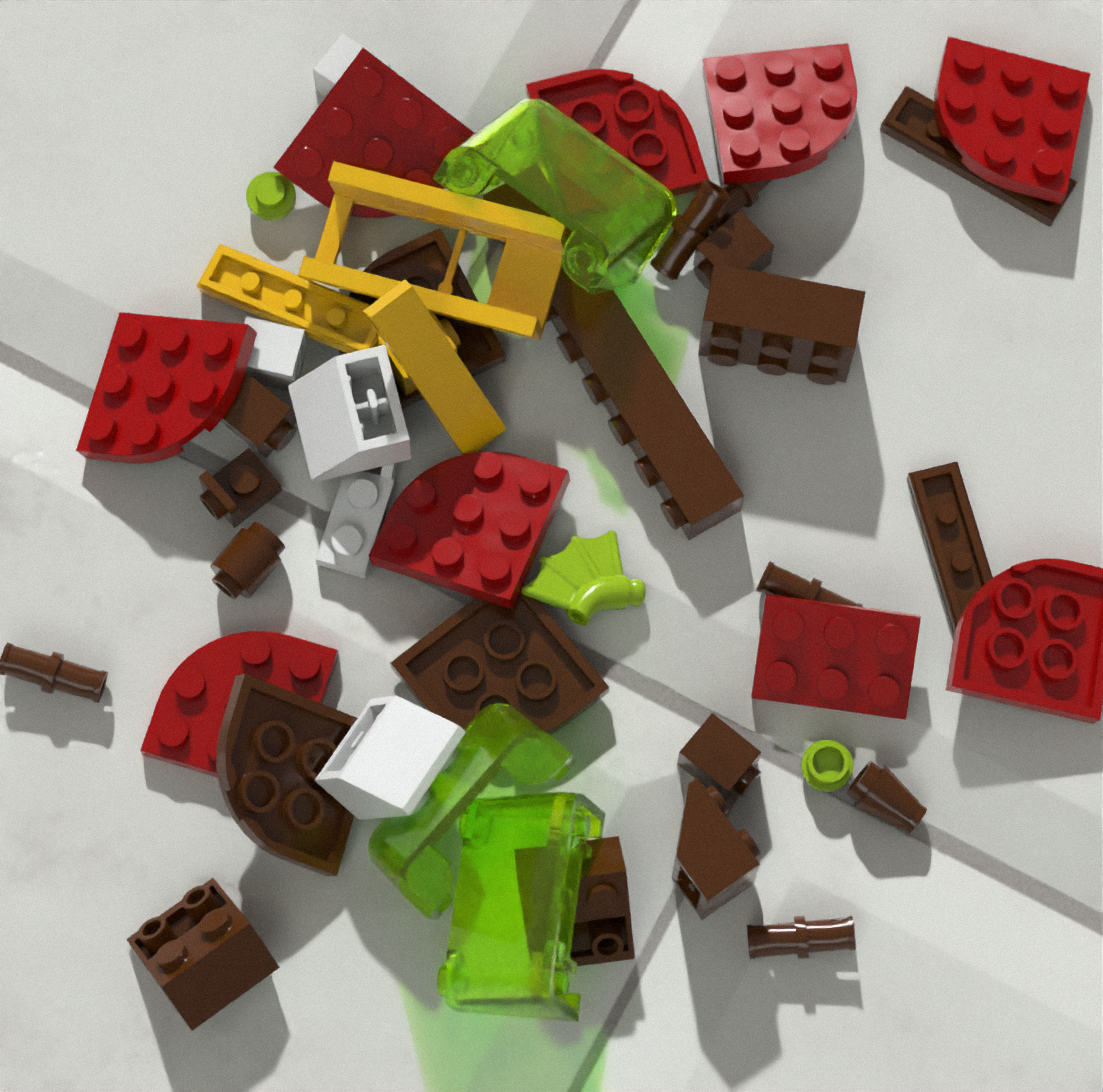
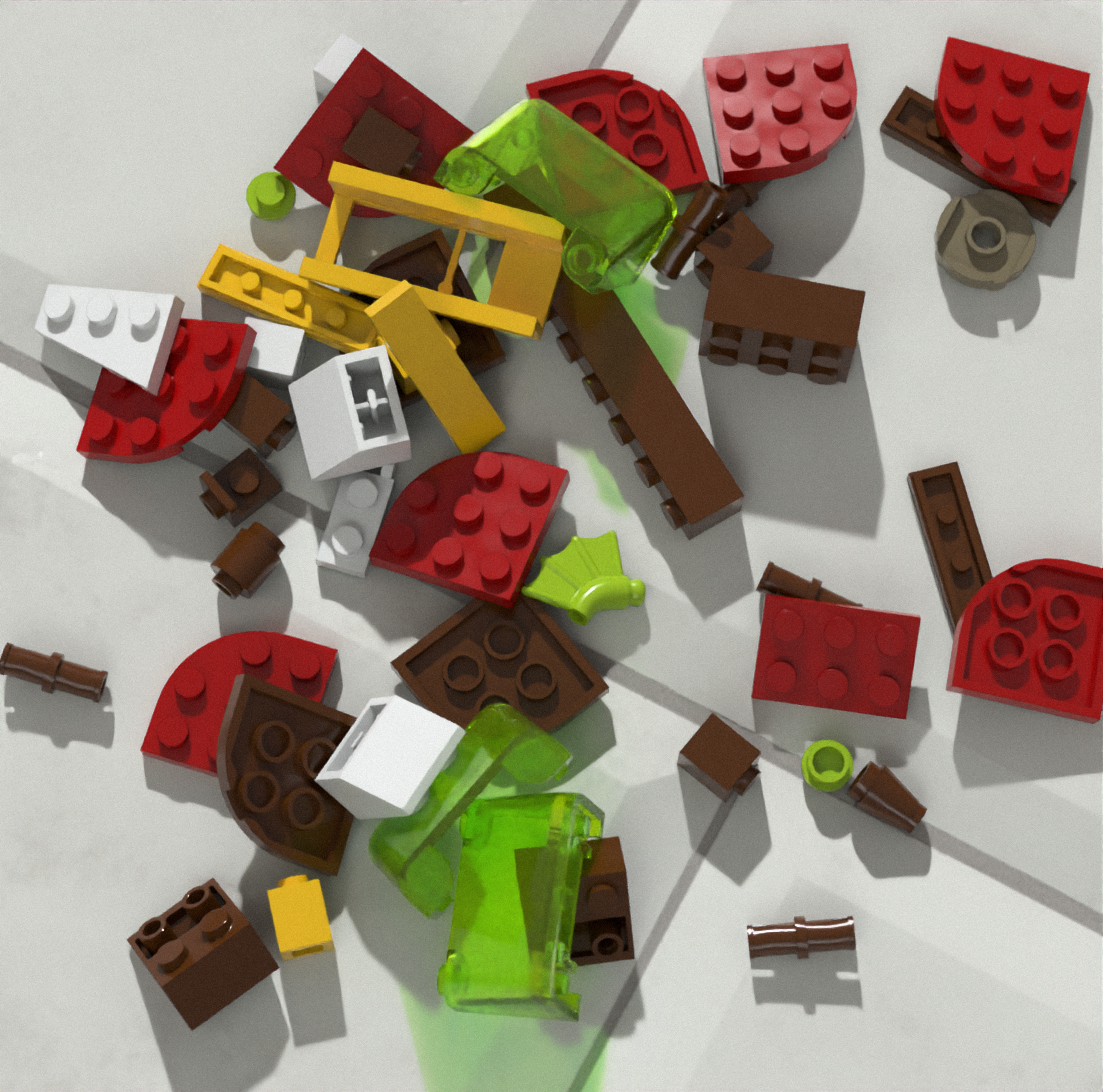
(113, 328): none -> white wing
(300, 917): none -> yellow brick
(382, 145): none -> reddish brown brick
(711, 857): reddish brown slope -> none
(977, 266): none -> dark tan plate

